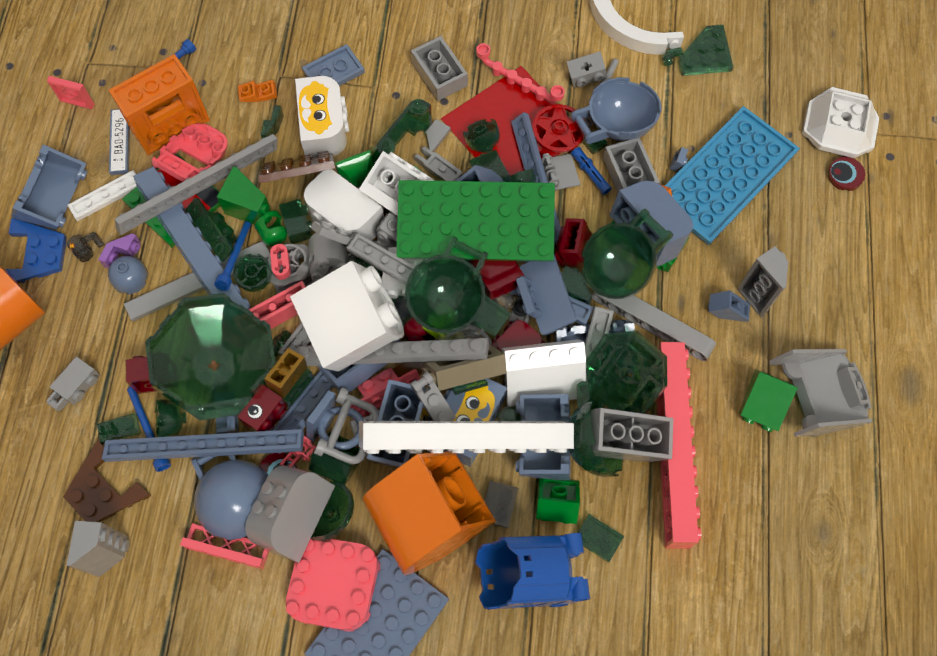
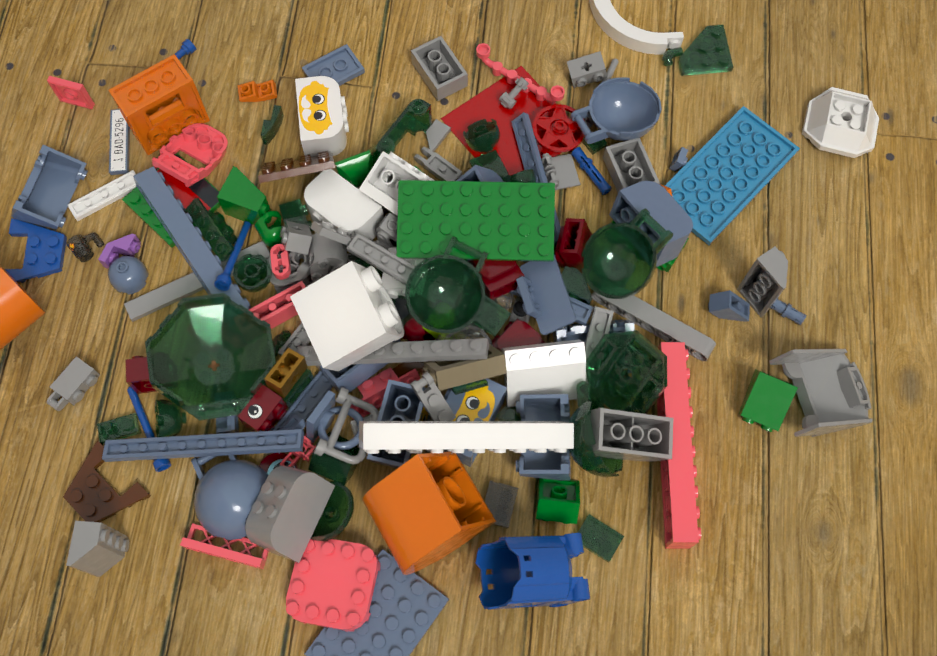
(194, 185): light grey plate -> none
(296, 237): none -> light grey brick
(508, 100): none -> light grey bar
(788, 311): none -> sand blue pin
(846, 173): tile -> none

